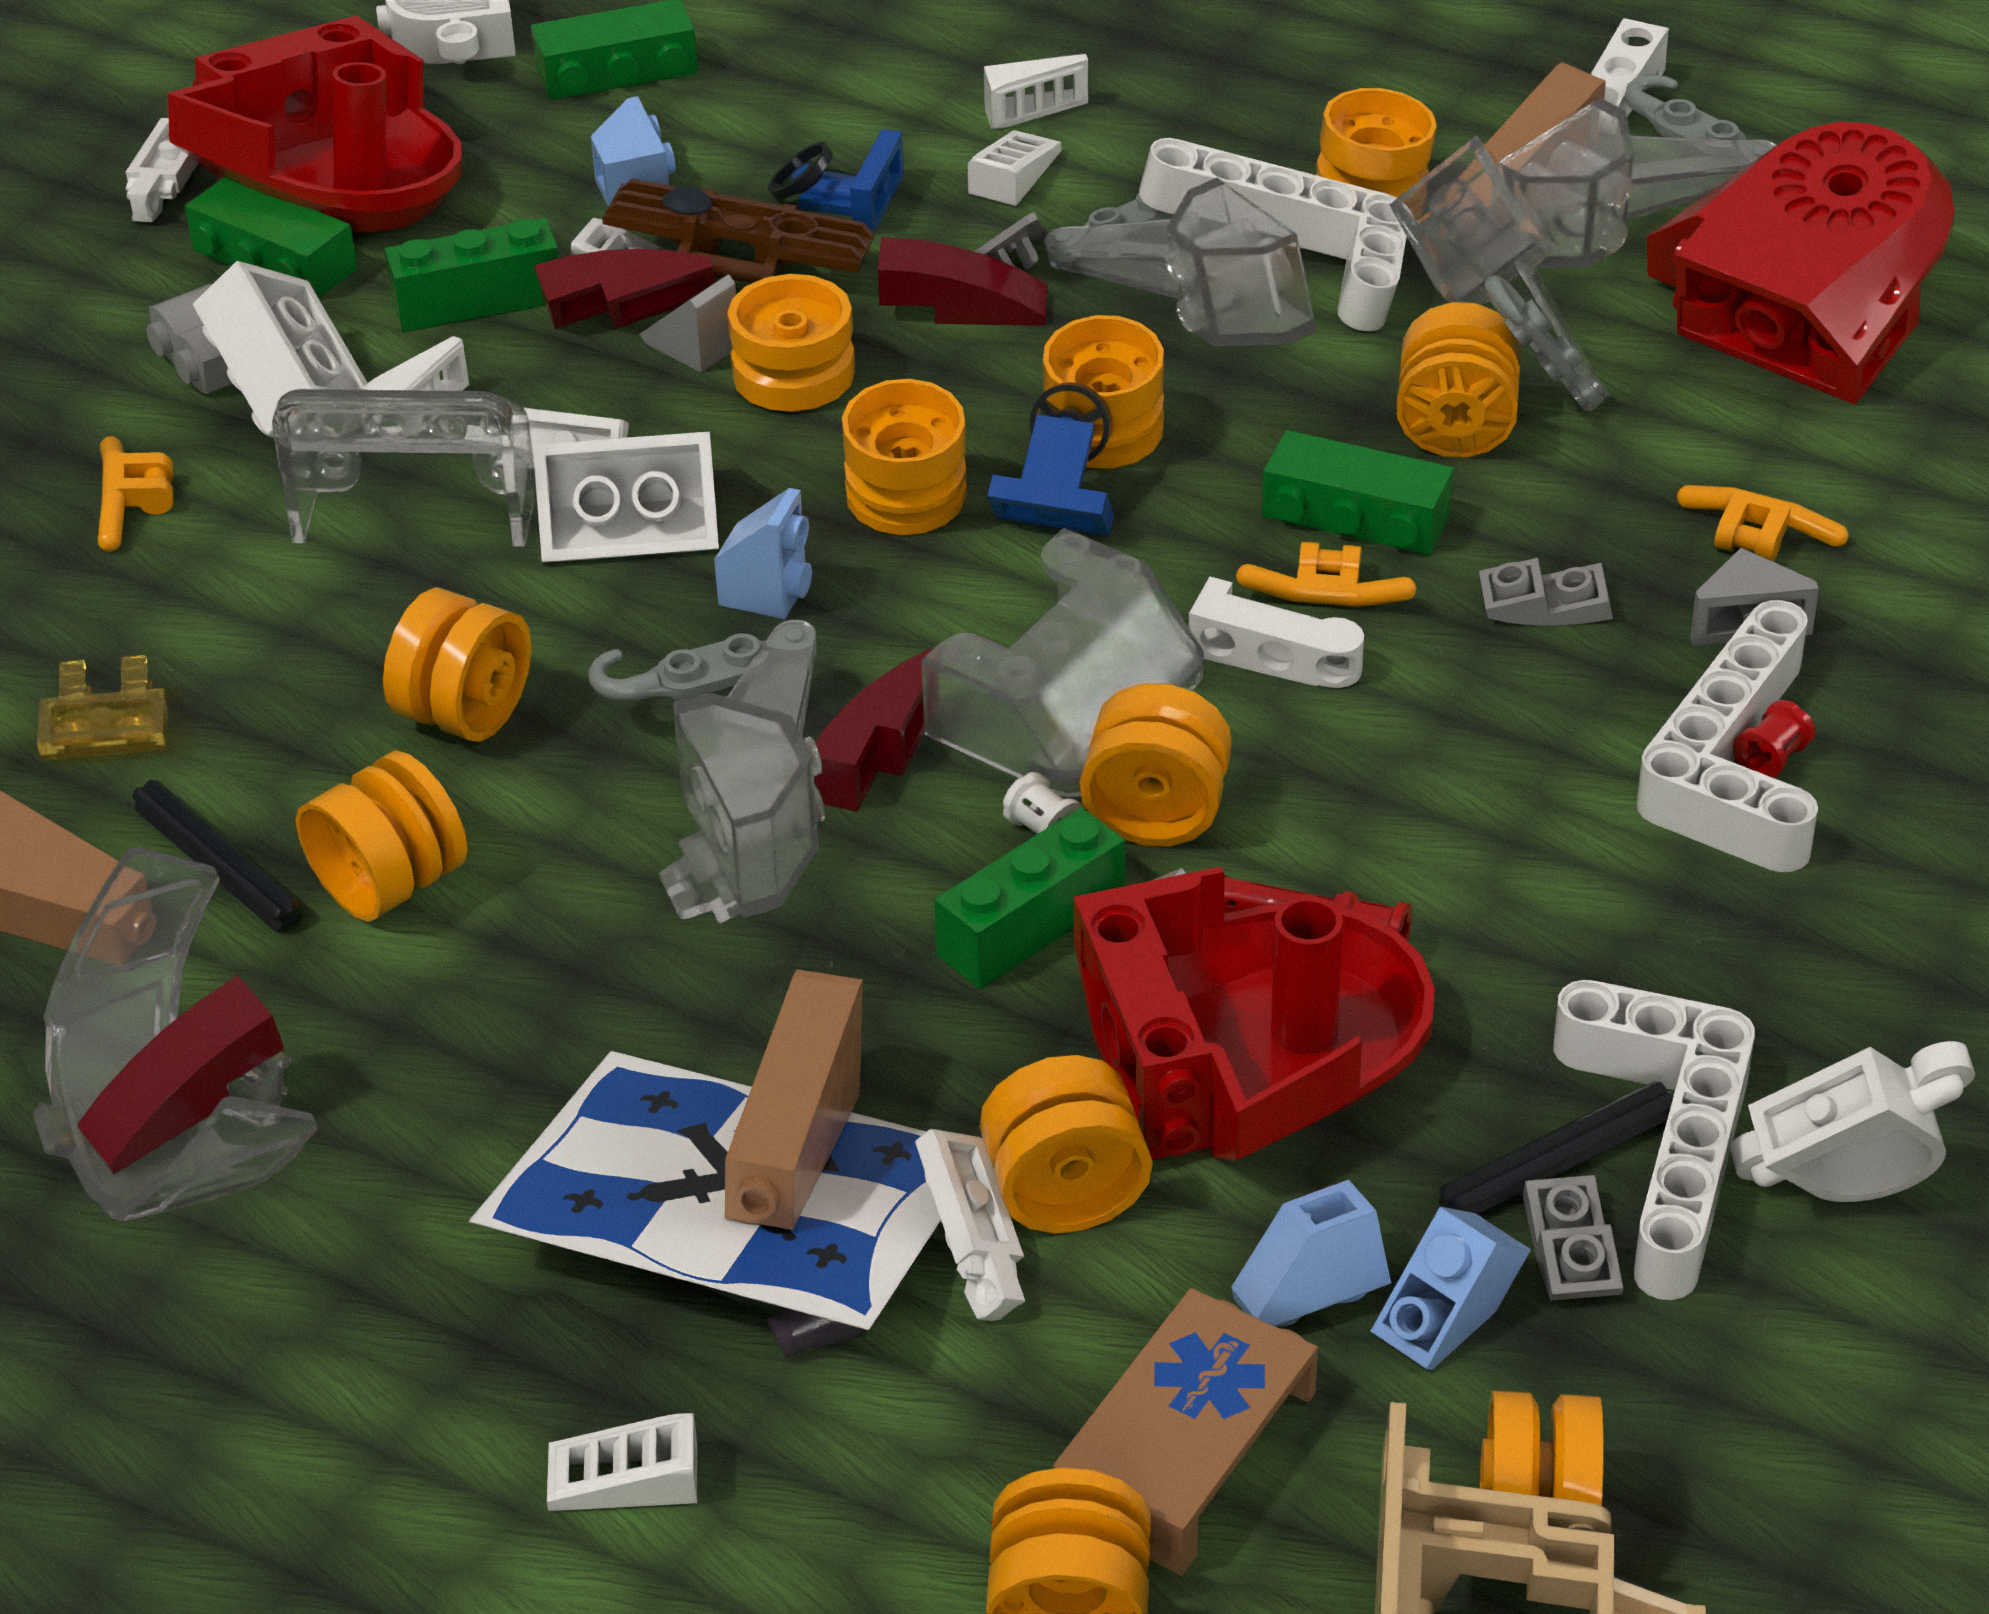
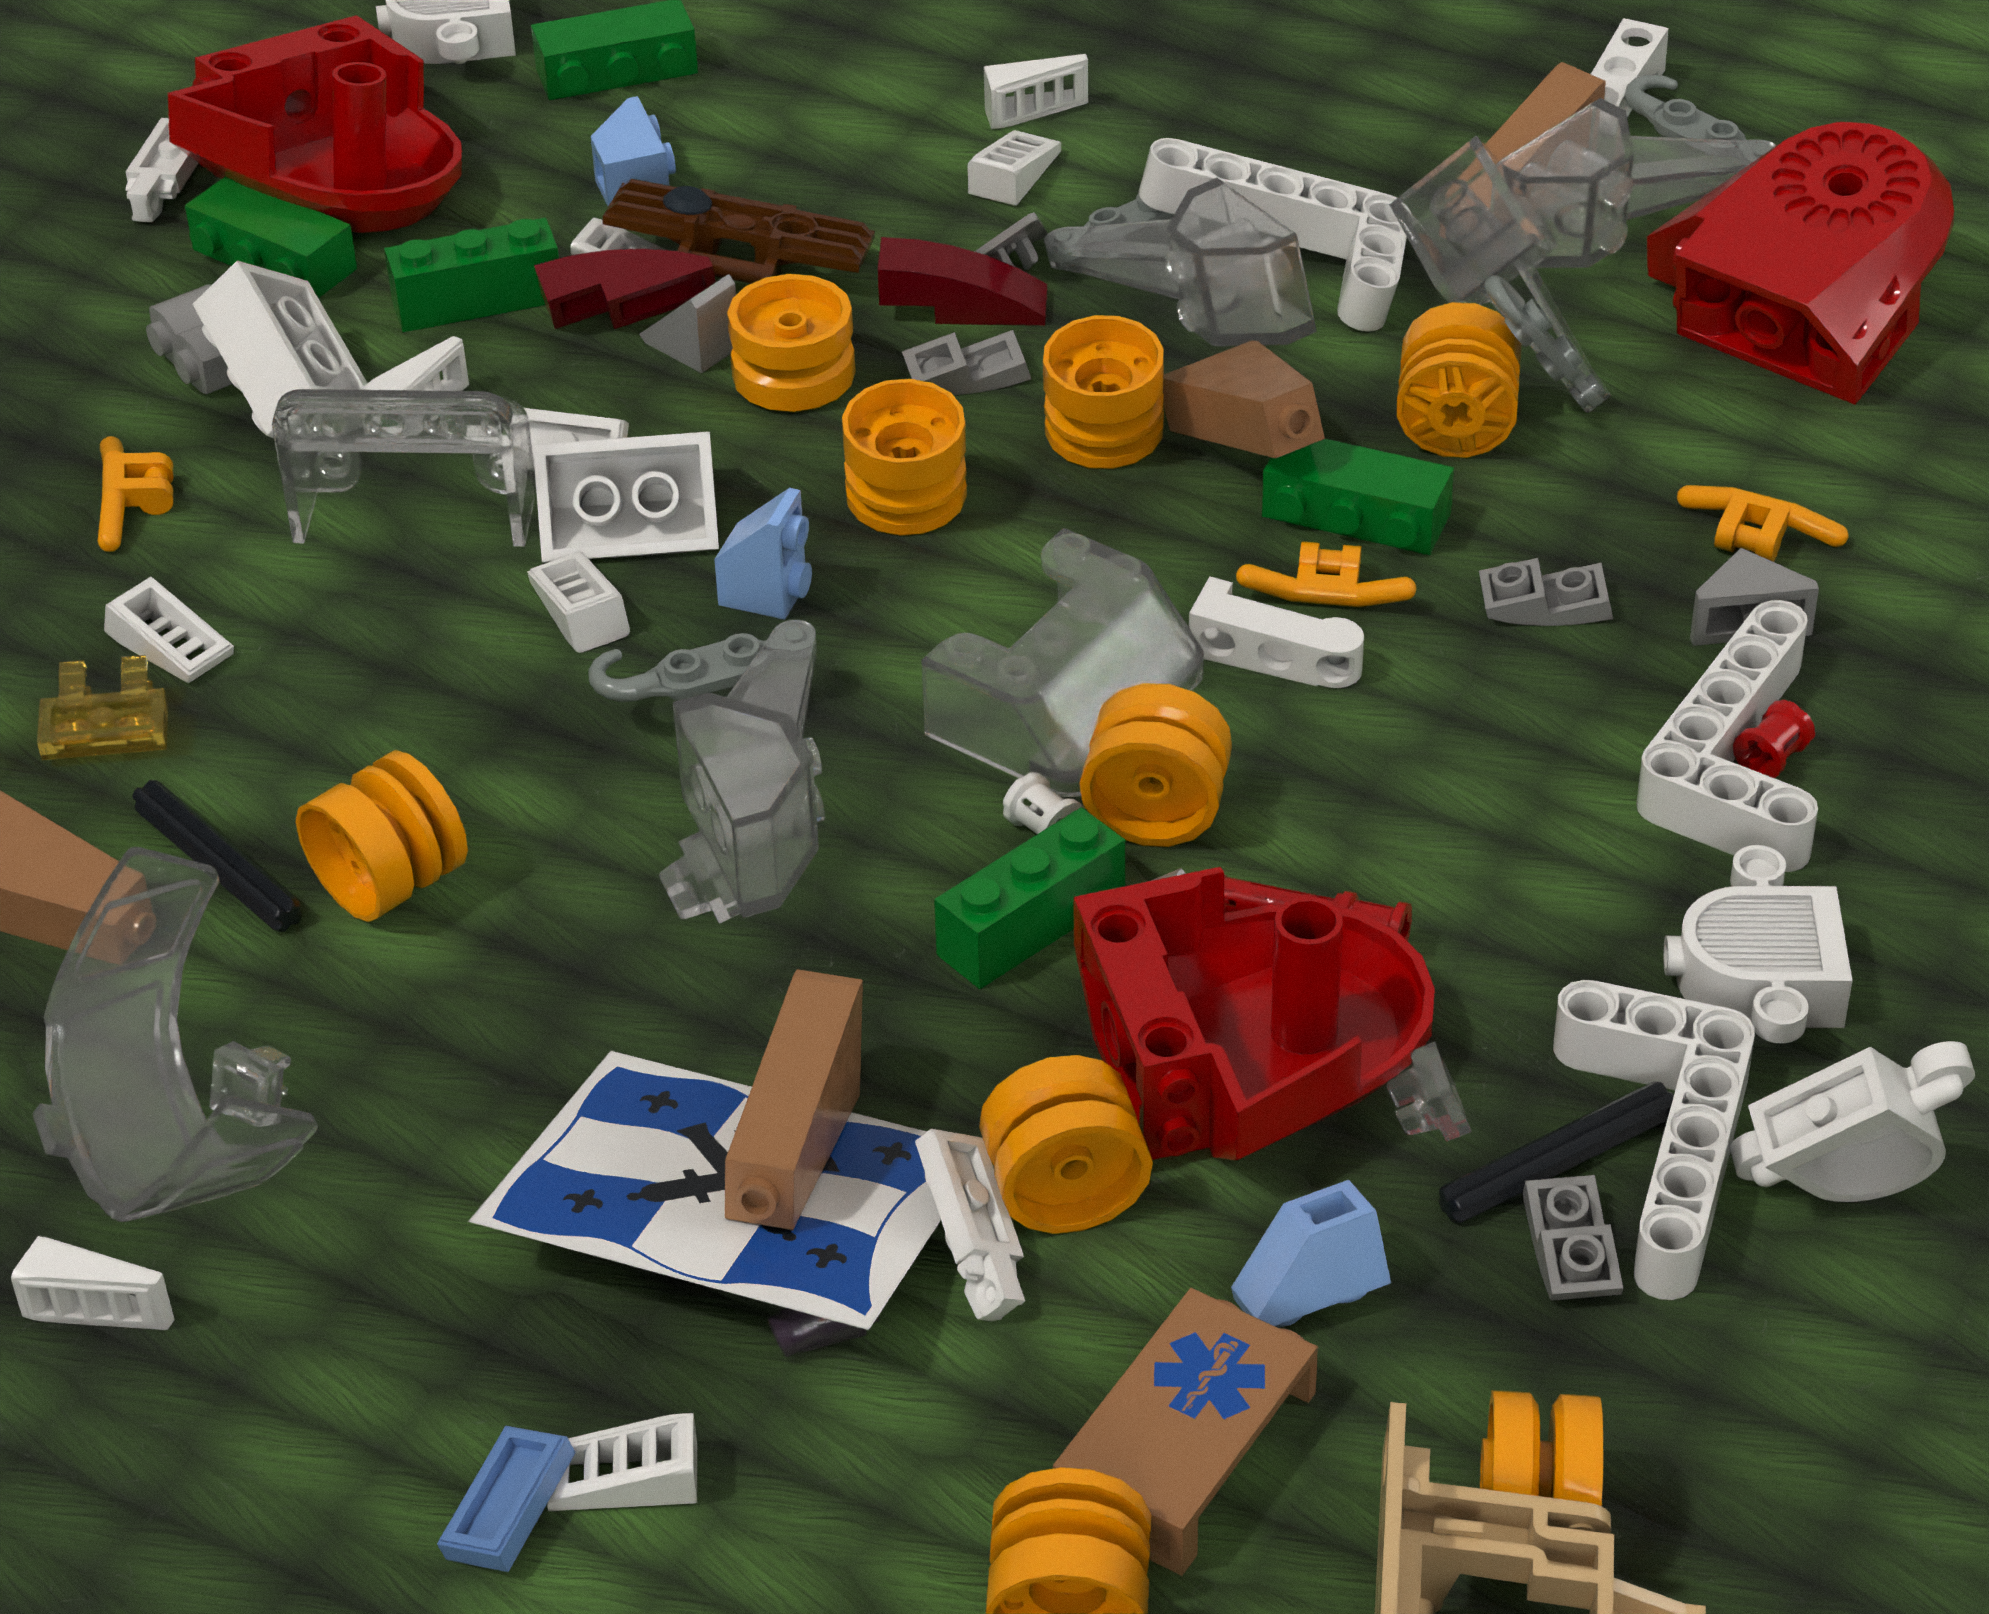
(88, 1288): none -> white slope
(149, 599): none -> white slope
(180, 1075): dark red slope -> none
(457, 664): light orange wheel -> none
(506, 1498): none -> medium blue tile
(580, 601): none -> white slope
(858, 196): blue piece -> none
(872, 735): dark red slope -> none
(968, 370): none -> light grey slope
(1055, 469): blue piece -> none
(1244, 402): none -> medium nougat slope
(1376, 140): light orange wheel -> none
(1433, 1096): none -> clear tile
(1449, 1286): light blue slope -> none
(1765, 950): none -> white piece

